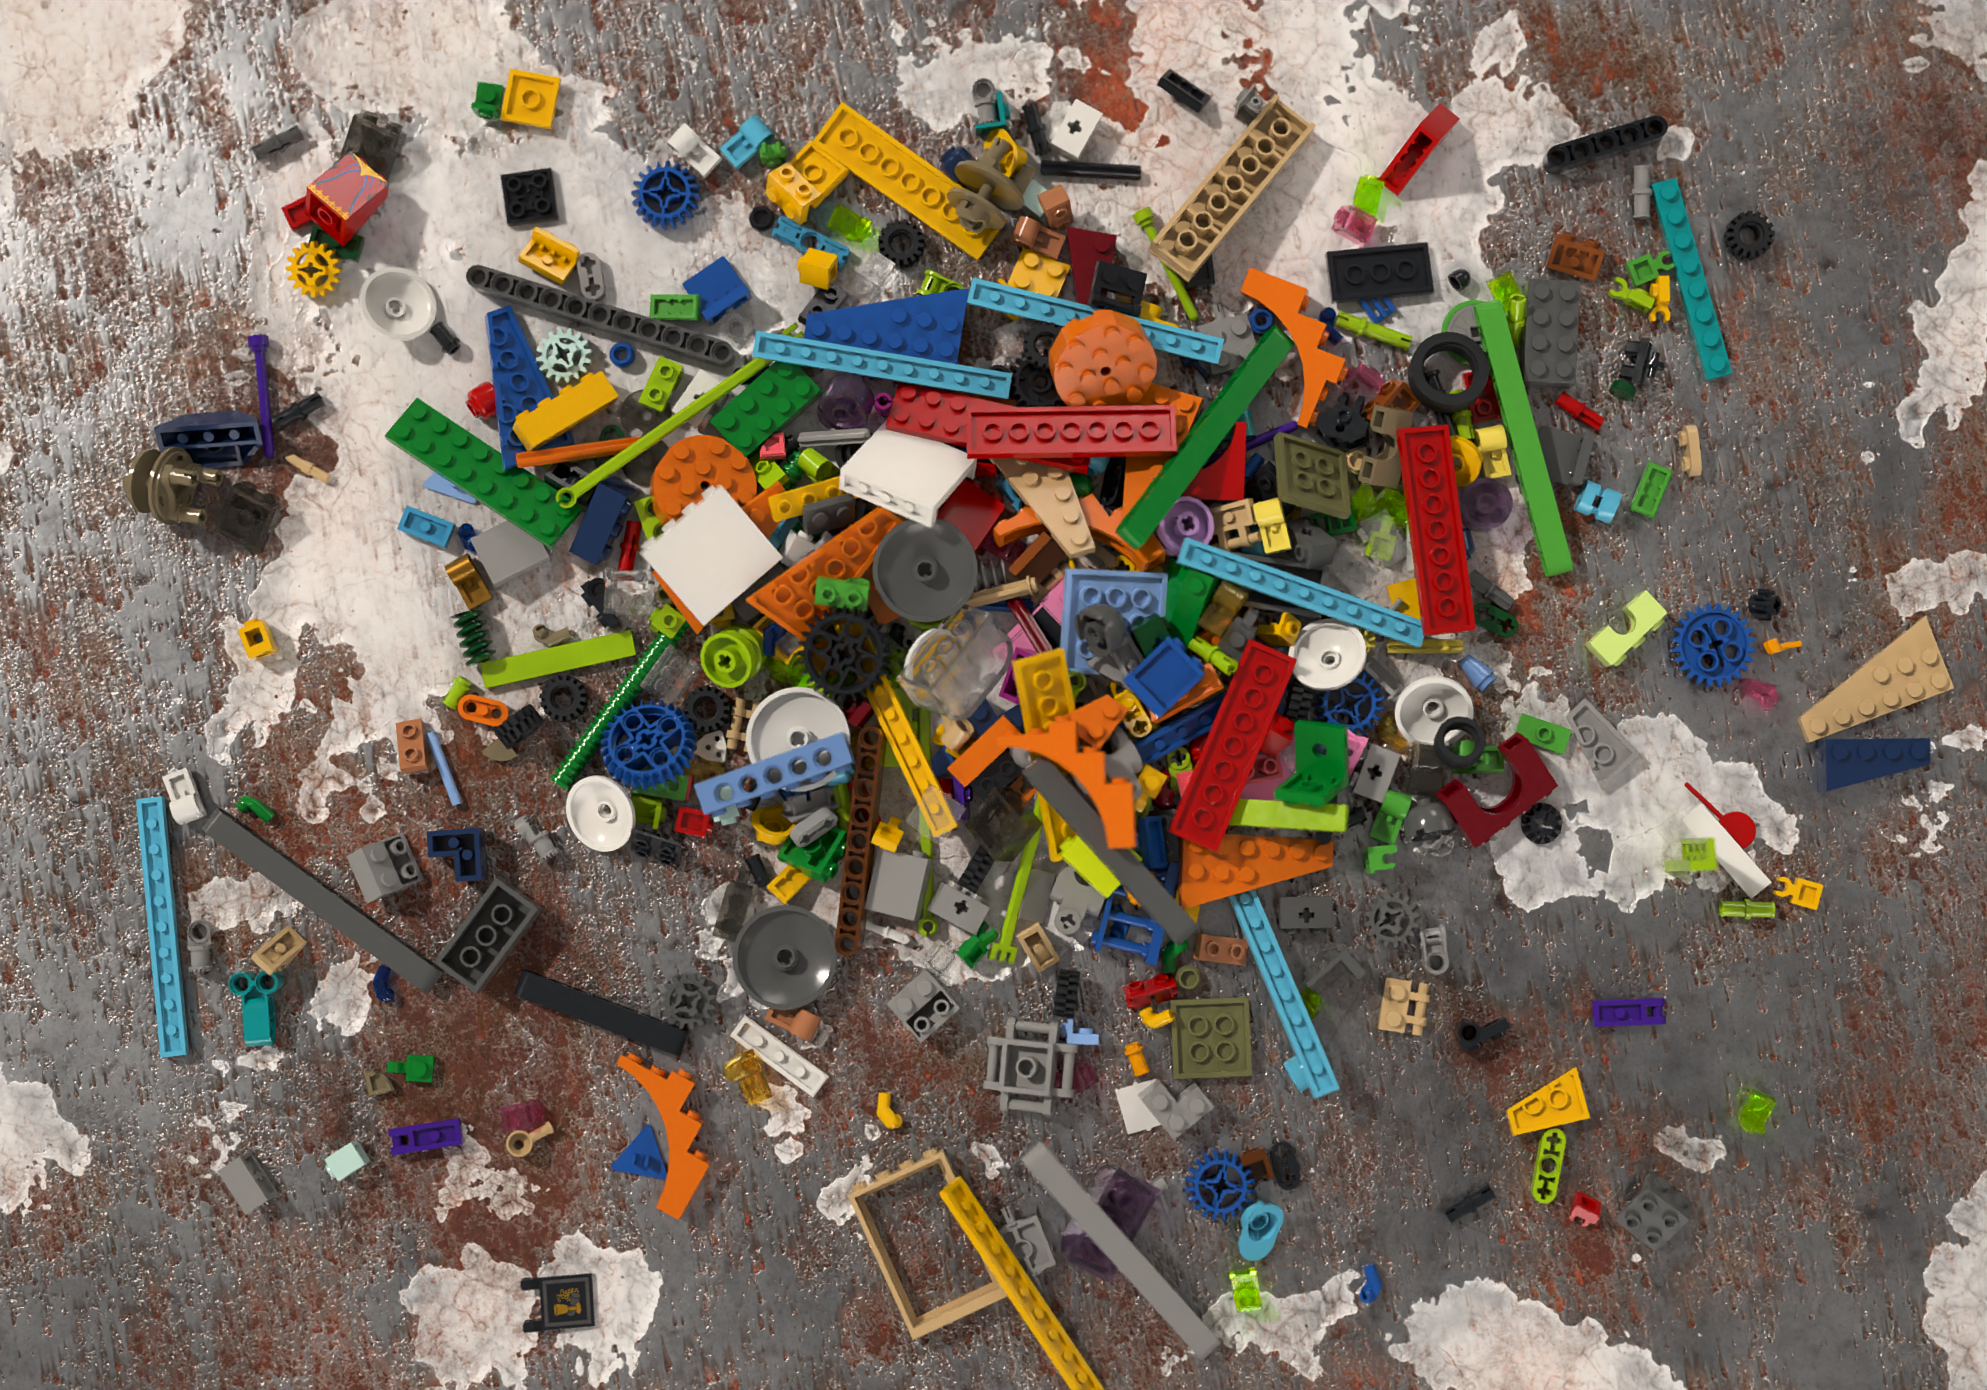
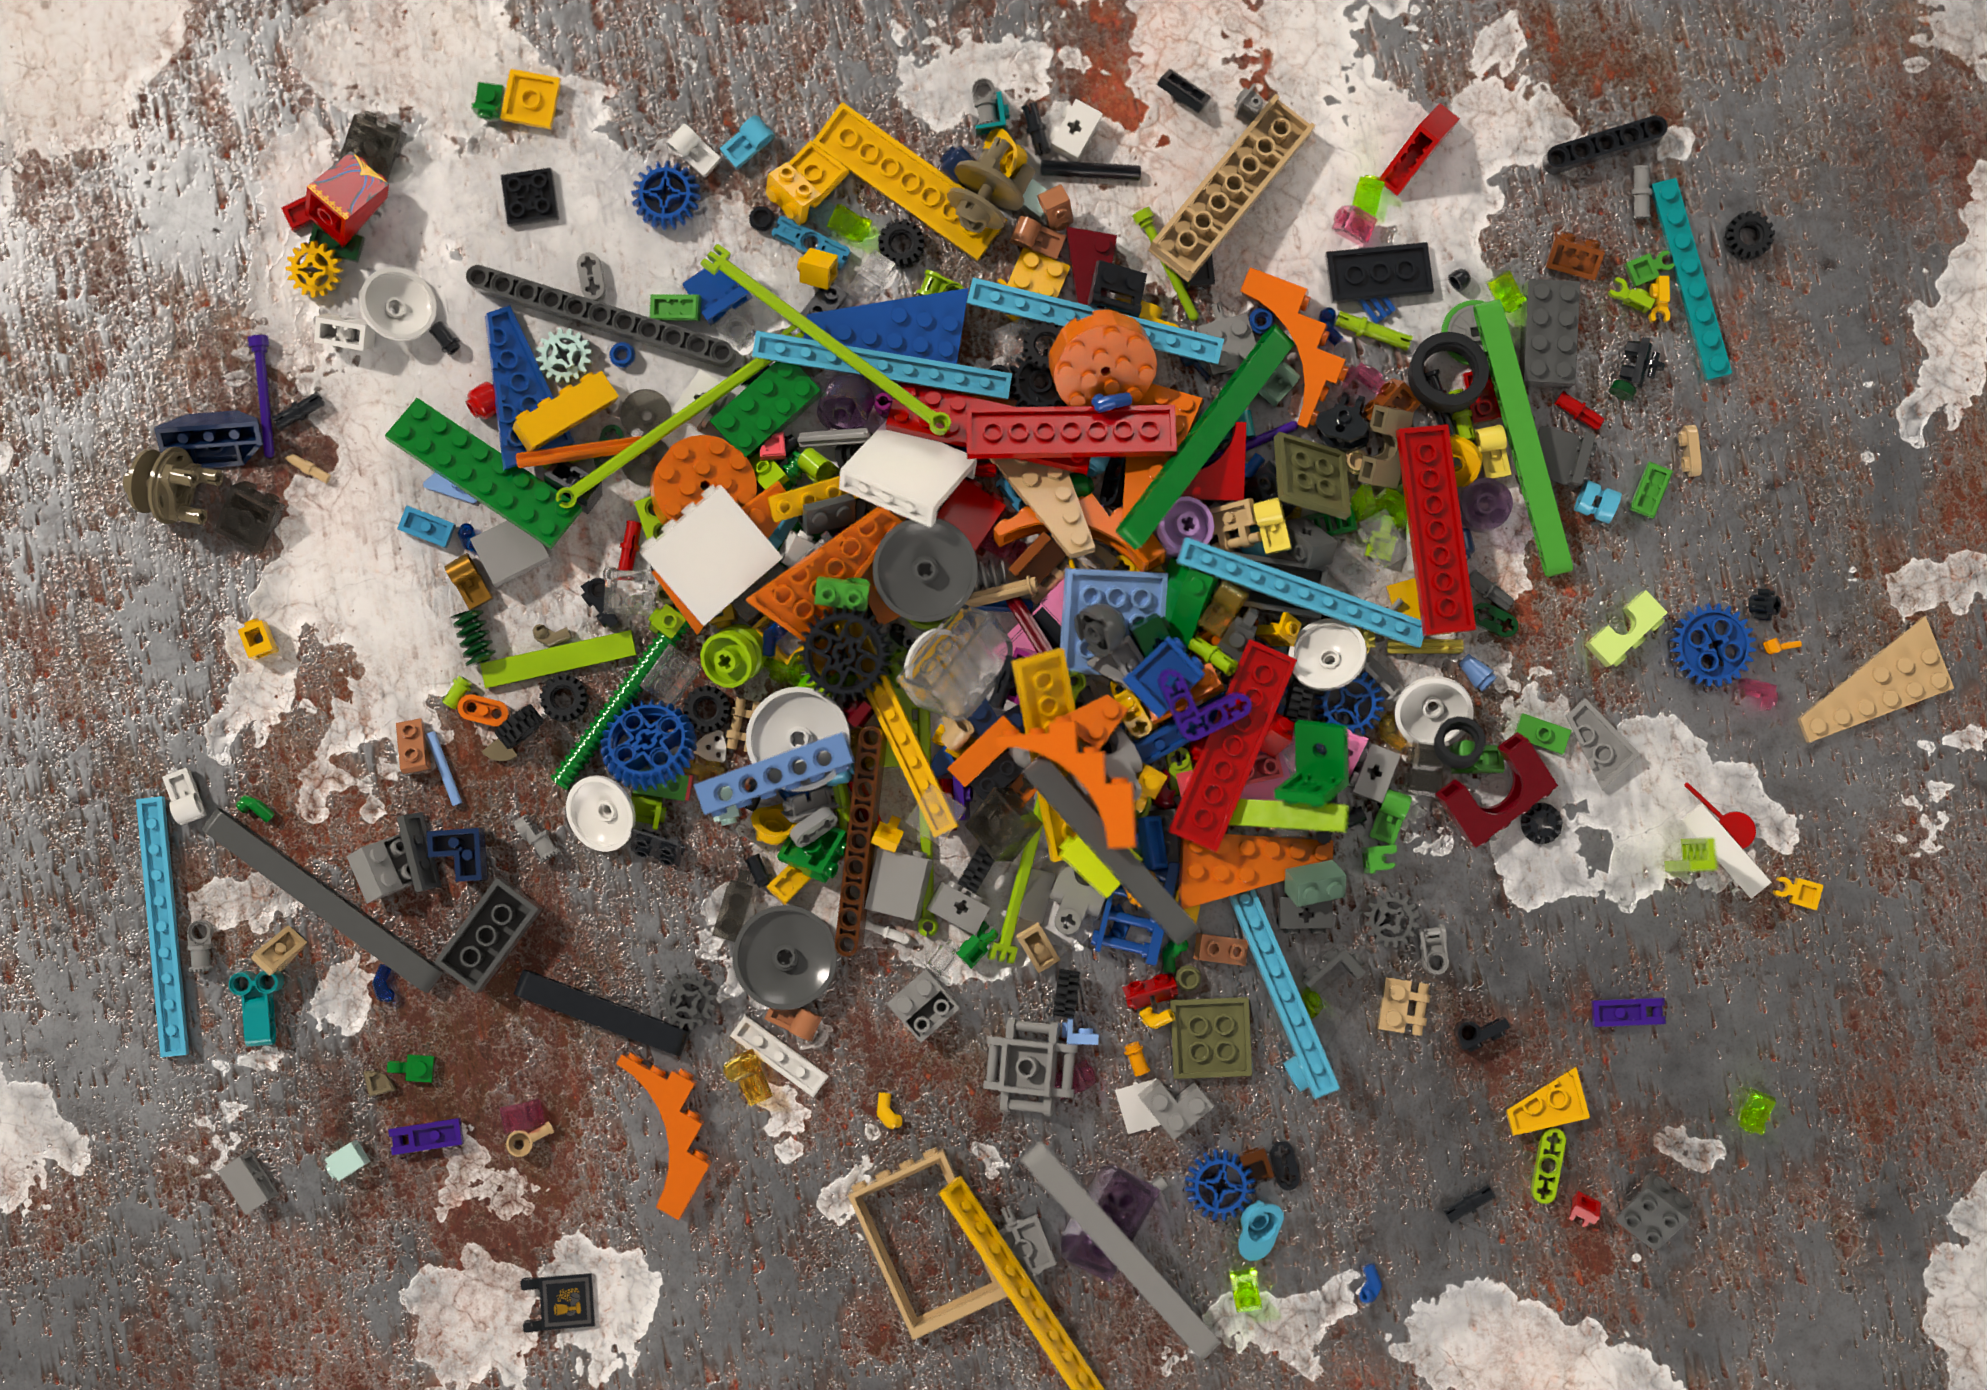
(277, 143): dark grey pin -> none
(344, 332): none -> white brick
(414, 839): none -> dark grey plate
(550, 256): yellow bracket -> none
(604, 519): dark blue wedge -> none
(642, 1156): blue piece -> none
(661, 384): lime plate -> none
(693, 822): red bracket -> none
(723, 264): none -> lime hinge
(773, 154): bright green plate -> none
(1003, 684): none -> black pin
(1111, 402): none -> blue arm
(1191, 713): none -> dark purple beam
(1279, 383): none -> sand green bracket
(1315, 883): none -> sand green brick
(1428, 821): dark grey cylinder -> none
(1516, 317): lime pin -> none
(1746, 909): lime pin -> none
(1859, 760): dark blue wedge -> none

